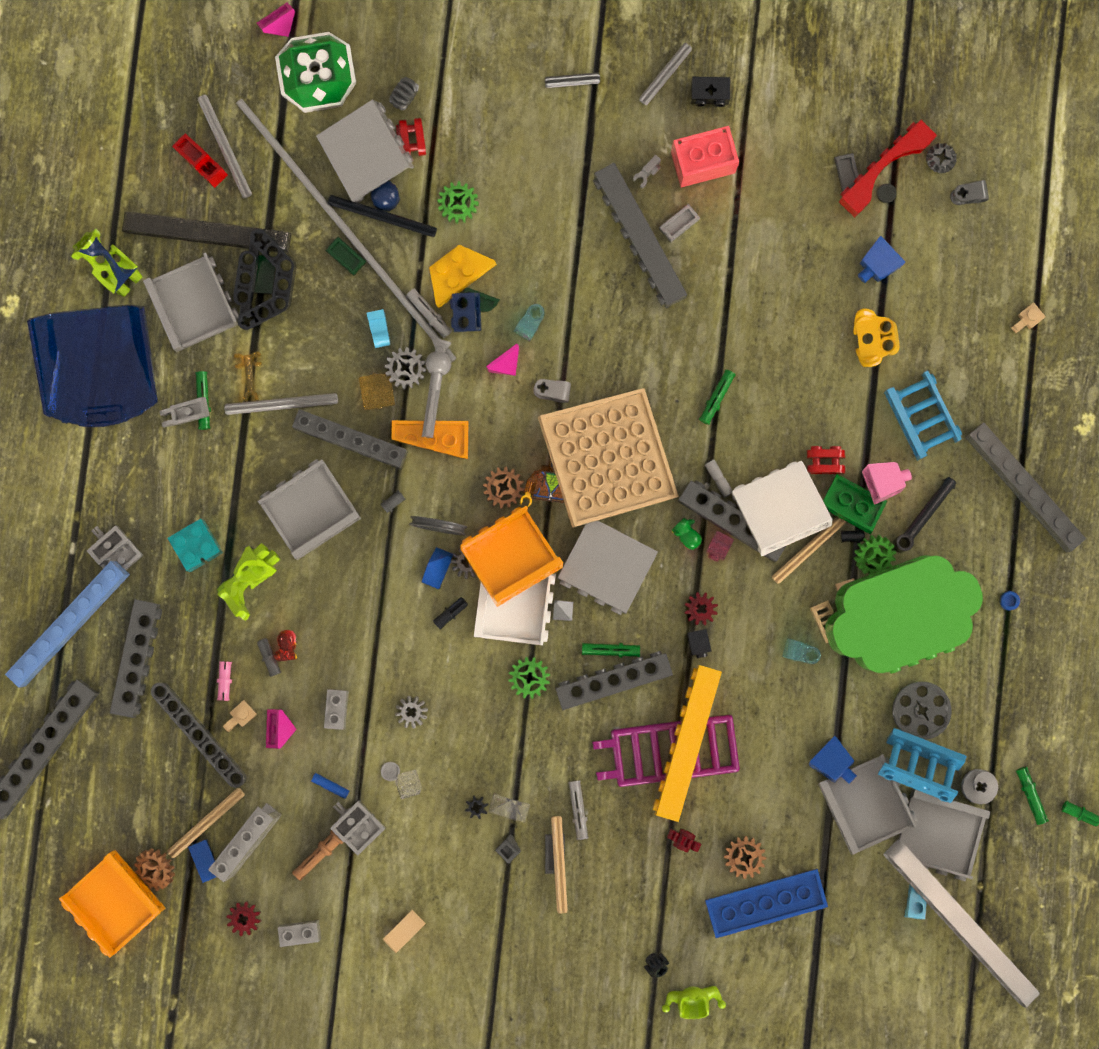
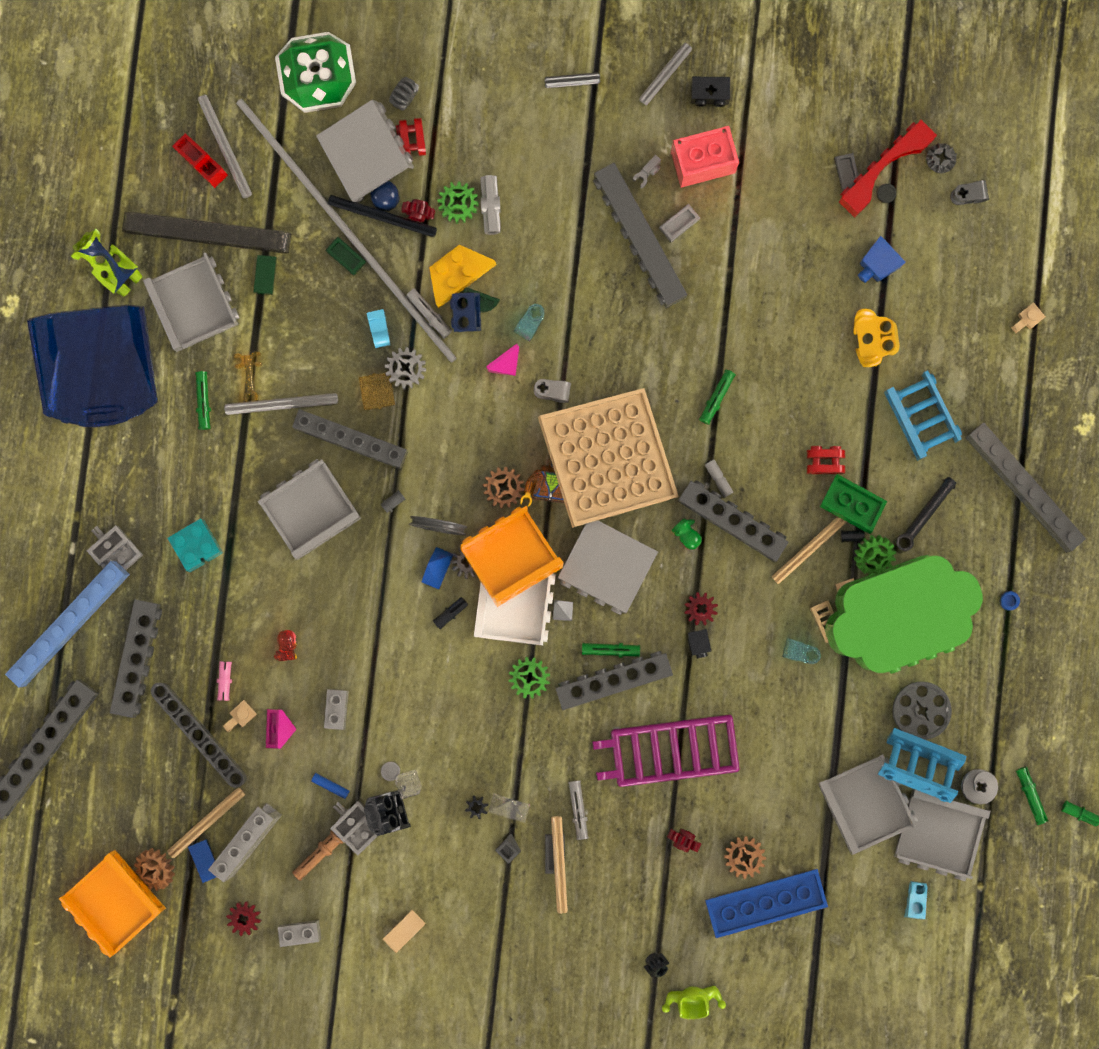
(186, 412): light grey hinge -> none
(249, 288): black piece -> none
(250, 571): lime hips -> none
(268, 657): dark grey axle -> none
(278, 21): dark pink slope -> none
(386, 813): none -> black slope
(410, 718): light grey gear -> none
(418, 210): none -> dark red gear
(438, 364): light grey piece -> none
(448, 436): light orange wing -> none
(490, 205): none -> light grey piece
(687, 743): yellow brick -> none
(719, 546): clear pink brick -> none
(782, 507): white panel -> none
(834, 762): blue torso -> none
(885, 480): bright pink torso -> none
(961, 923): beam -> none

